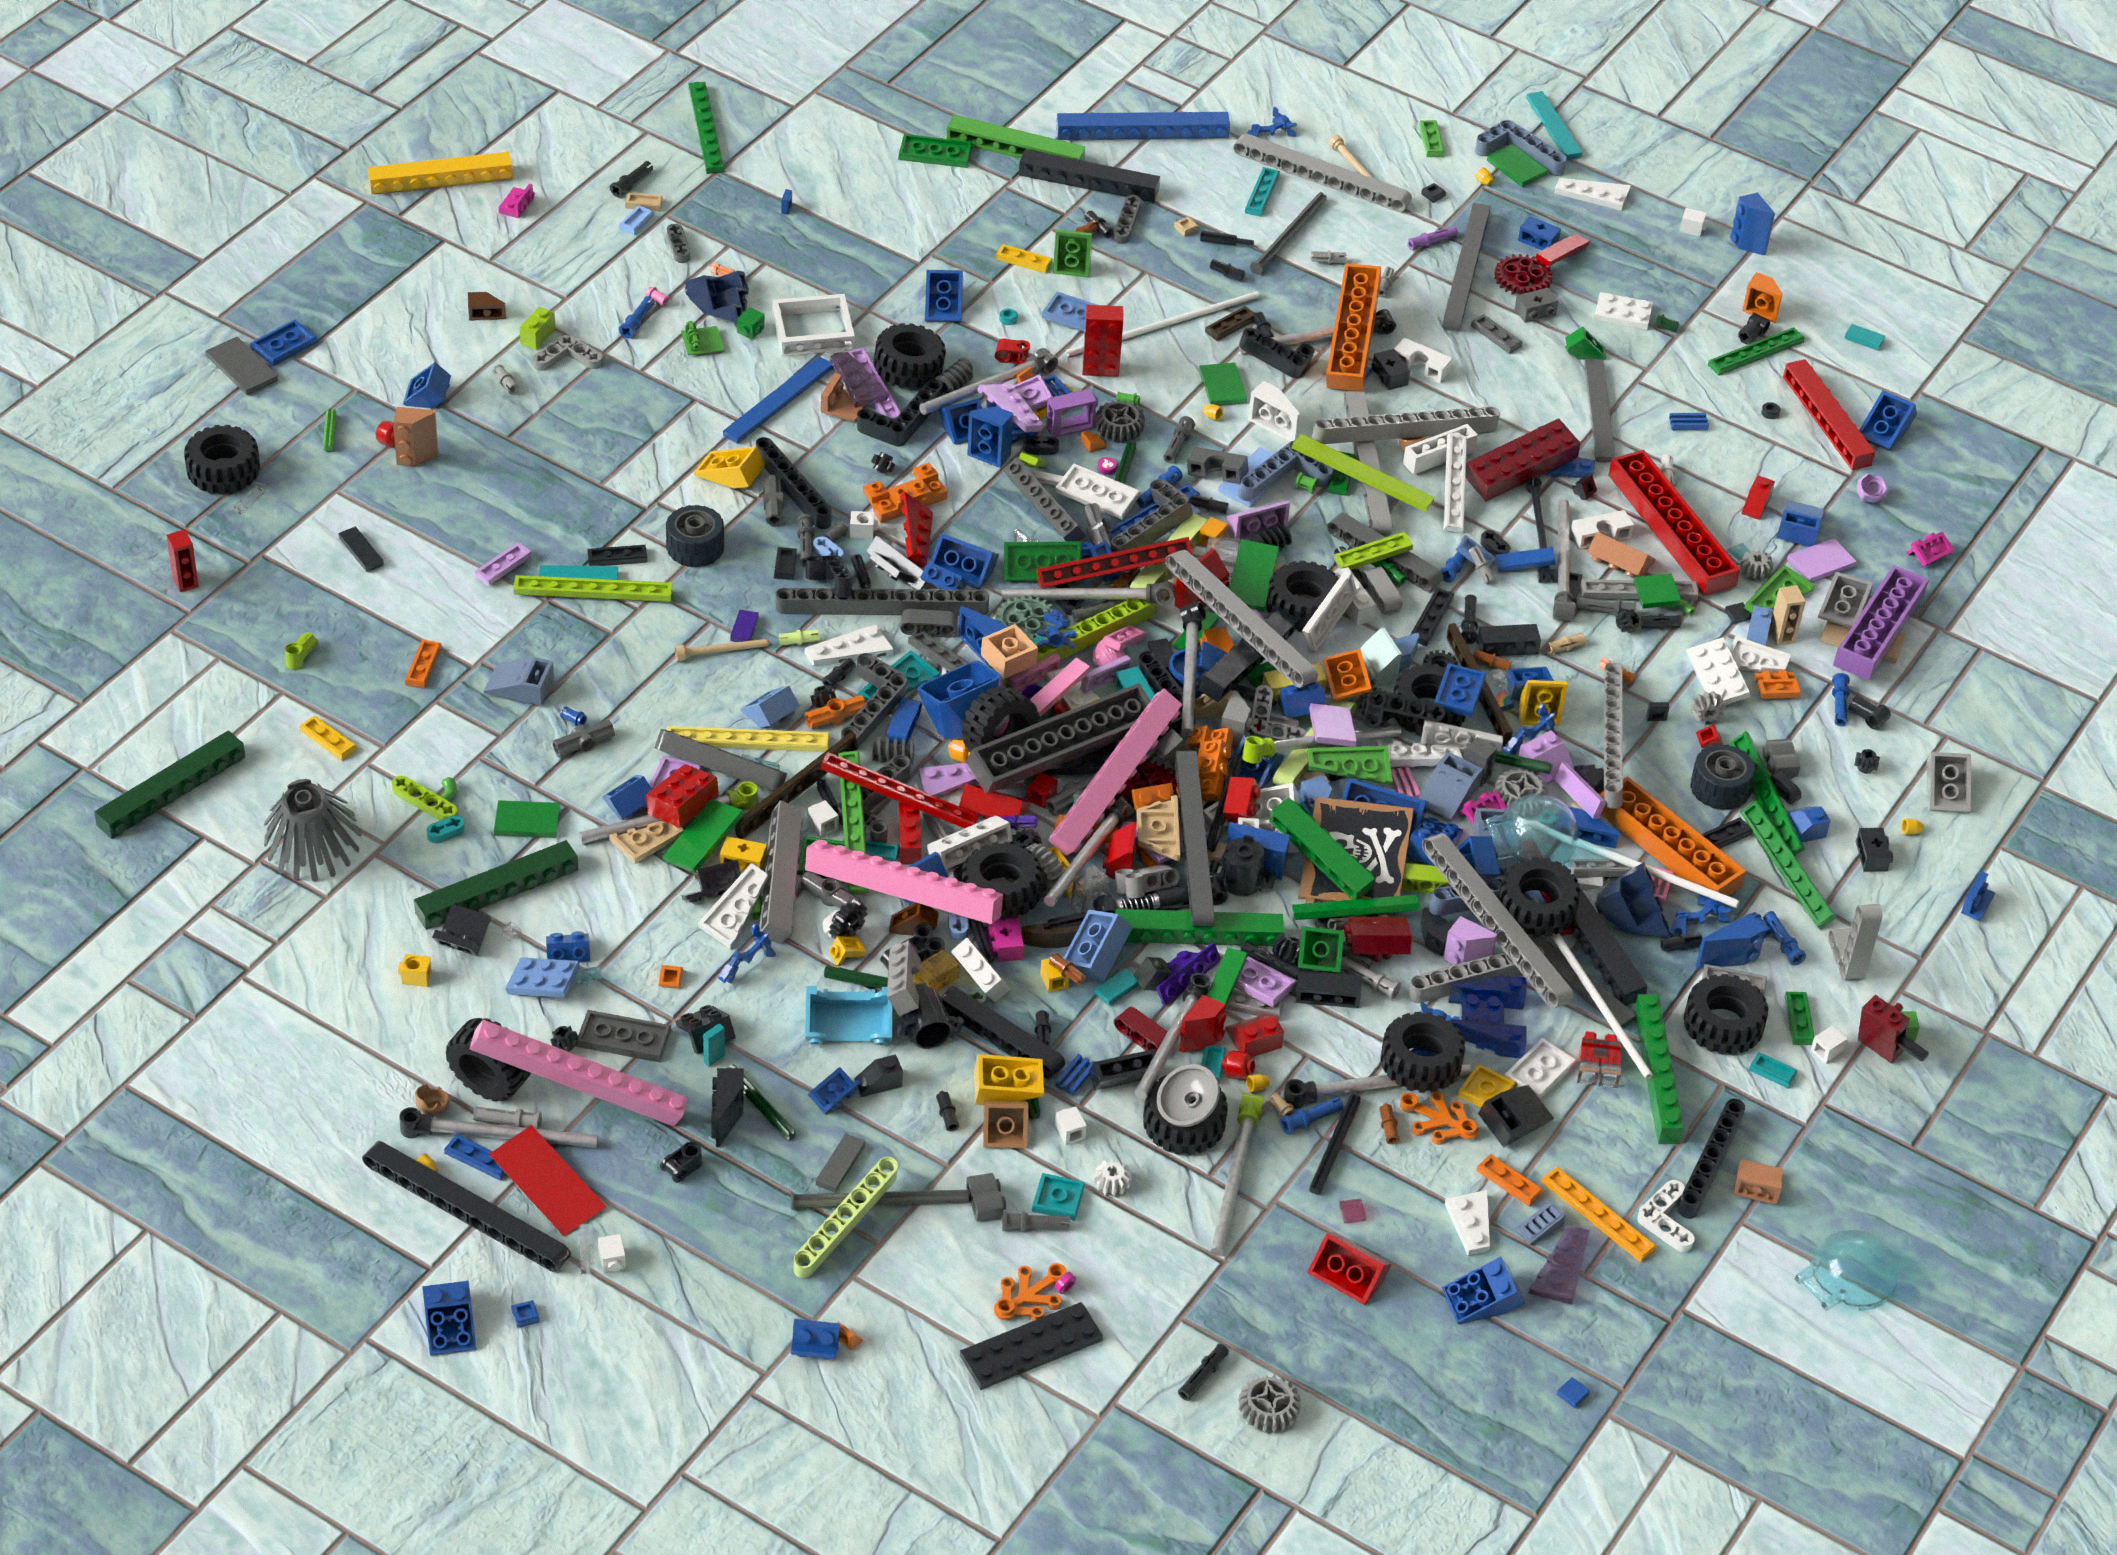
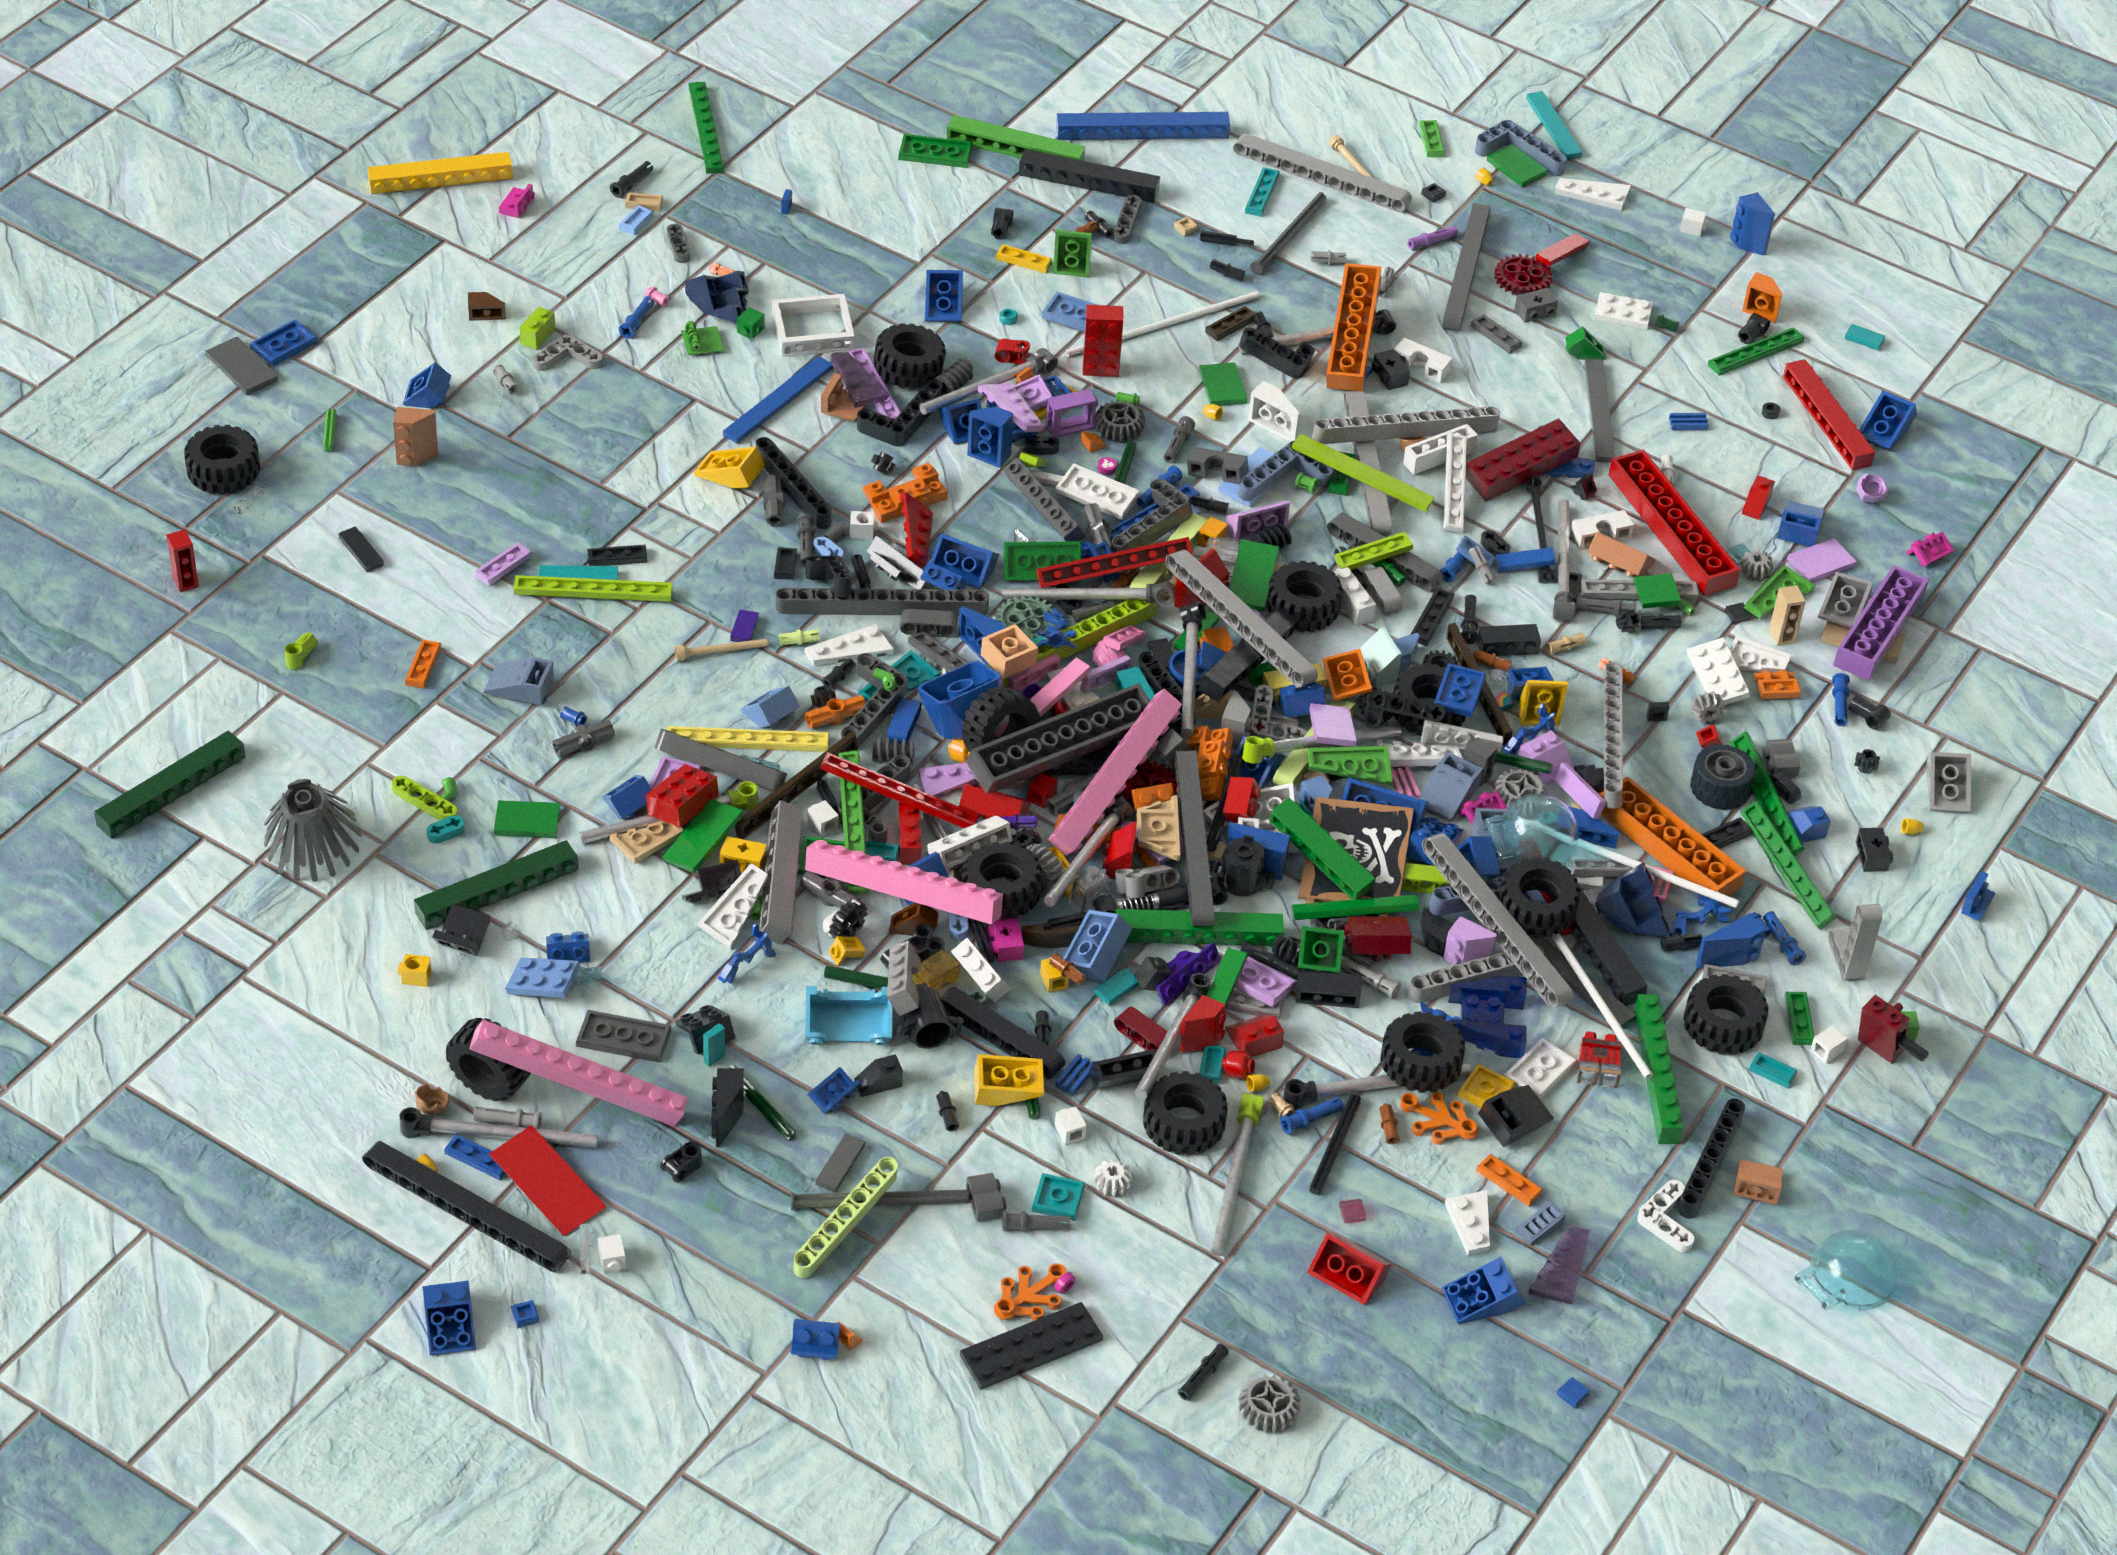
(328, 738): yellow tile -> none
(385, 433): red head -> none
(564, 1038): black gear -> none
(671, 976): orange slope -> none
(695, 535): black wheel -> none
(887, 678): none -> bright green arm
(1001, 221): none -> black piece
(1005, 1124): medium nougat slope -> none
(1183, 1087): light grey dish -> none
(1279, 120): blue piece -> none
(1330, 611): white tile -> none
(1538, 233): blue brick -> none
(1599, 1214): light orange tile -> none
(1759, 625): medium blue slope -> none

